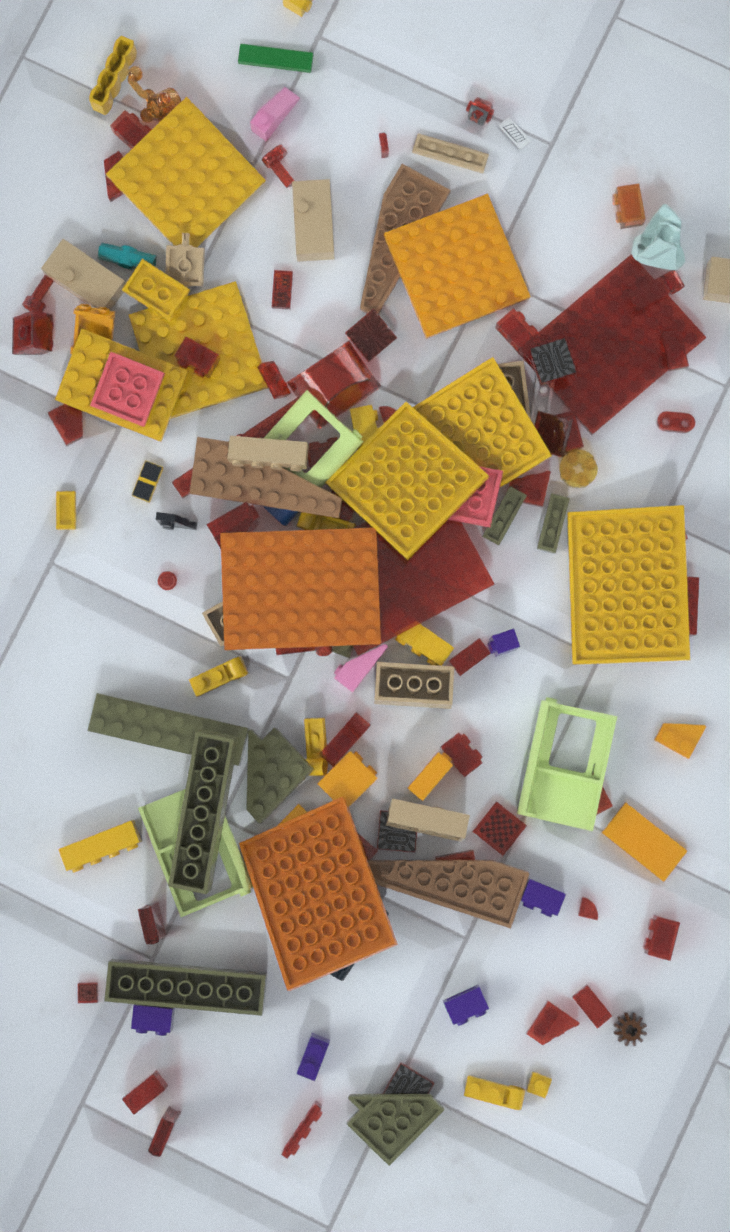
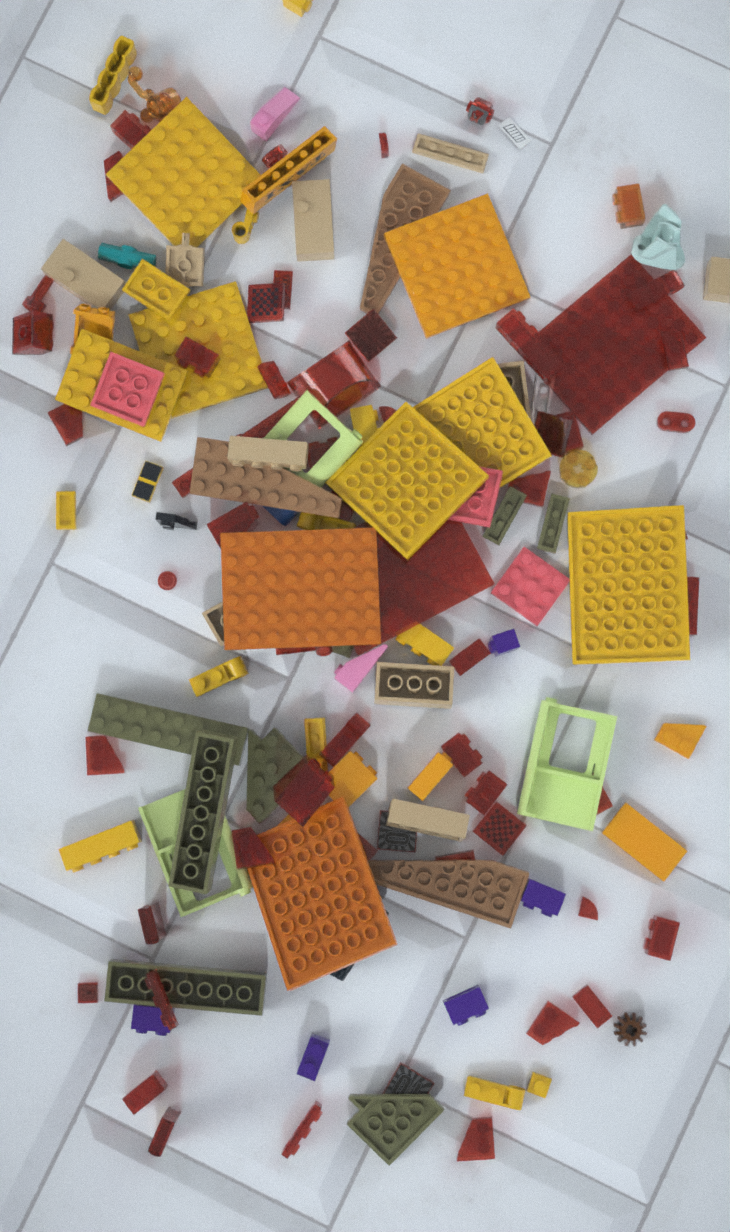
(101, 757): none -> clear red wing
(161, 1000): none -> clear red plate
(247, 226): none -> yellow plate
(249, 849): none -> clear red wing
(266, 302): none -> clear red tile
(275, 58): green tile -> none
(288, 169): none -> light orange brick
(303, 789): none -> clear red slope
(478, 1141): none -> clear red wing
(485, 792): none -> clear red brick
(530, 586): none -> coral plate
(552, 361): tile -> none

